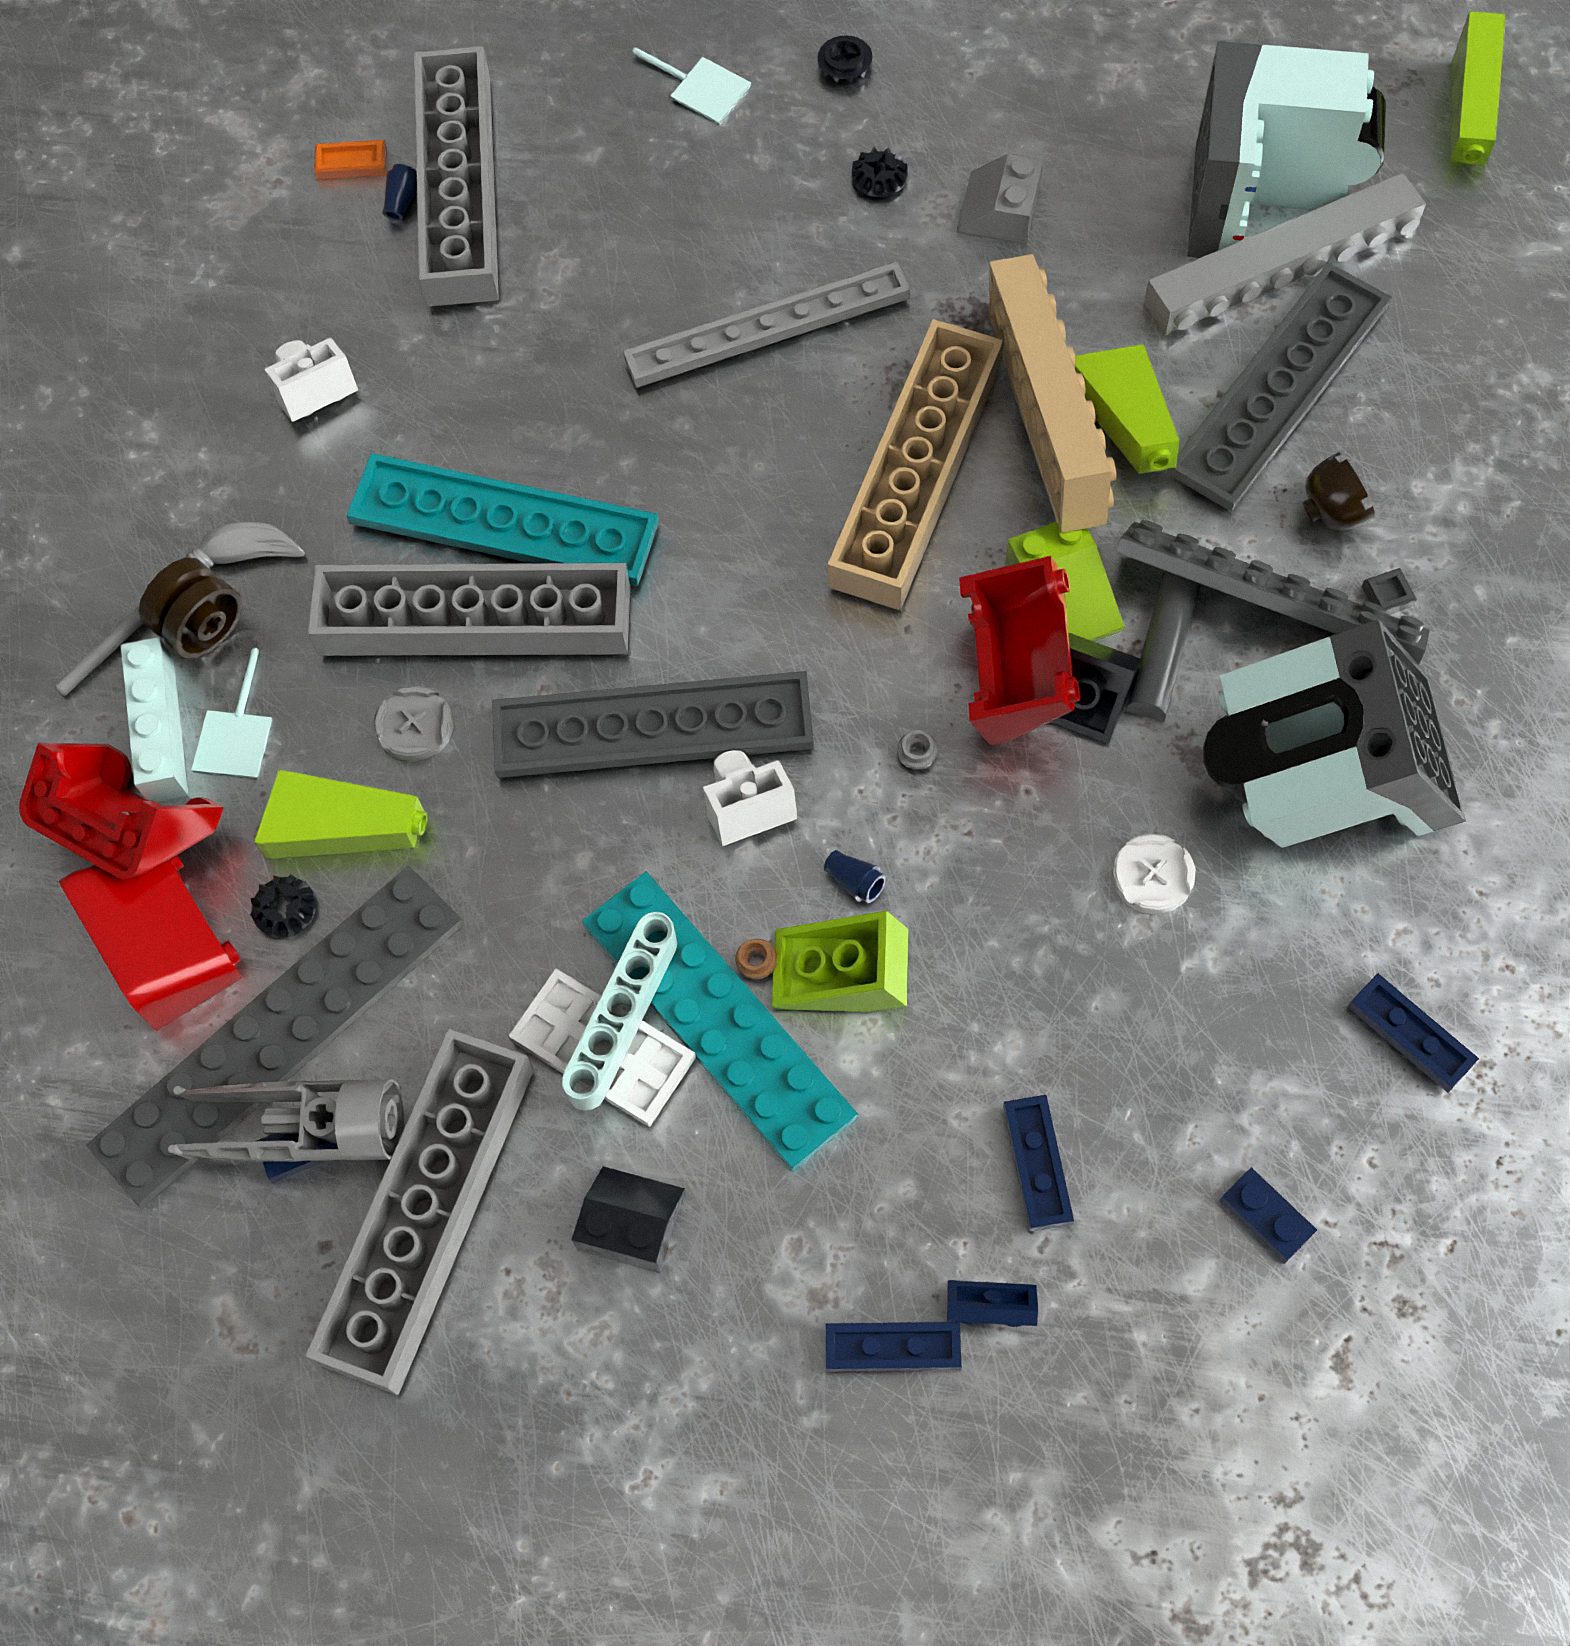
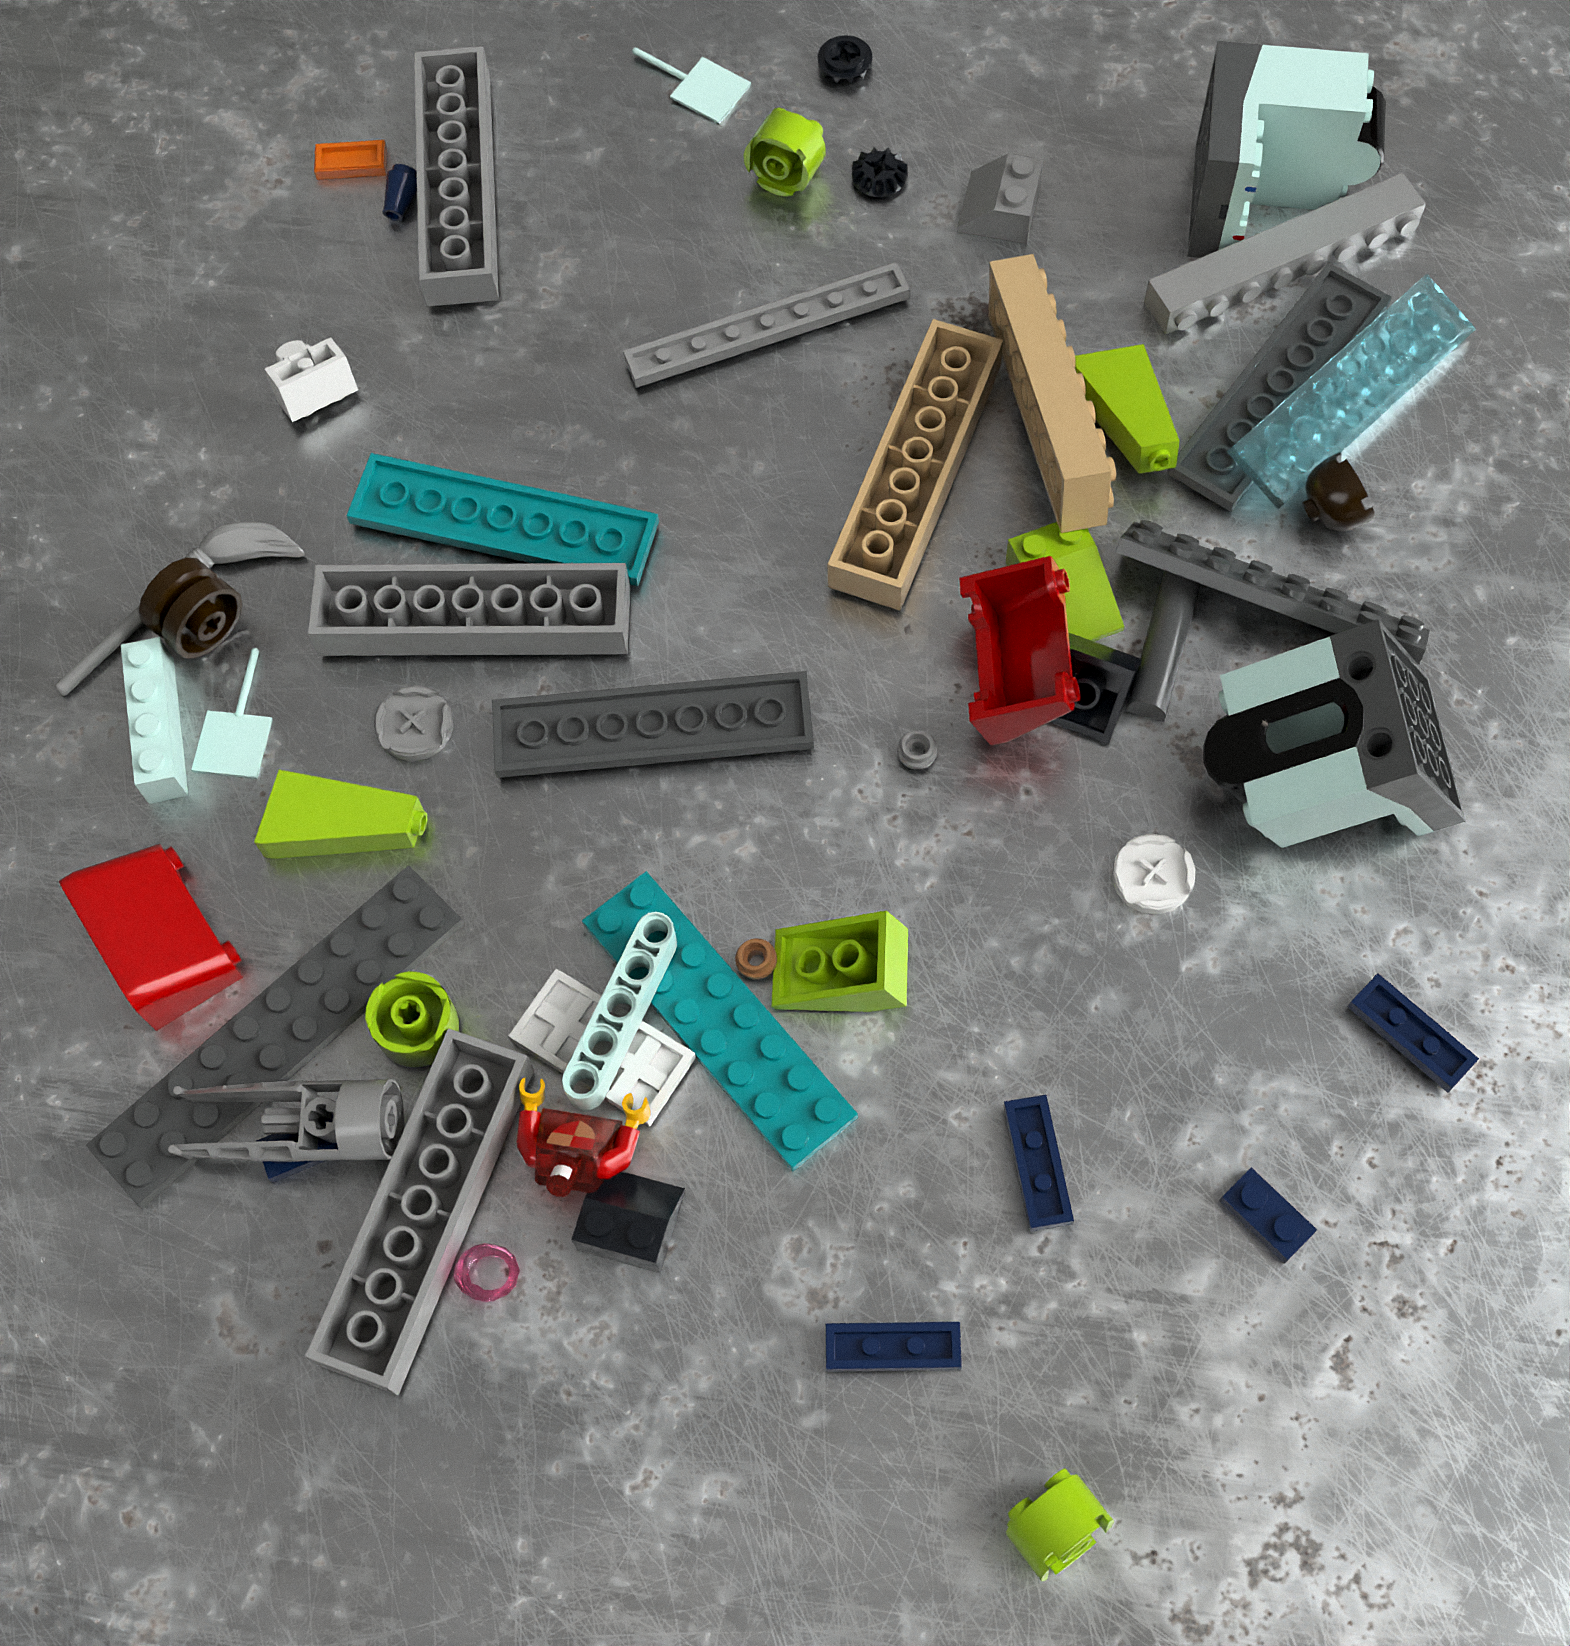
(83, 803): red windscreen -> none
(298, 913): black gear -> none
(402, 1001): none -> lime brick
(473, 1256): none -> clear pink piece
(575, 1148): none -> torso
(747, 797): white brick -> none
(785, 152): none -> lime brick
(856, 876): dark blue cone -> none
(992, 1303): dark blue plate -> none
(1057, 1524): none -> lime brick
(1351, 390): none -> clear light blue plate
(1390, 591): dark grey tile -> none
(1476, 87): lime slope -> none

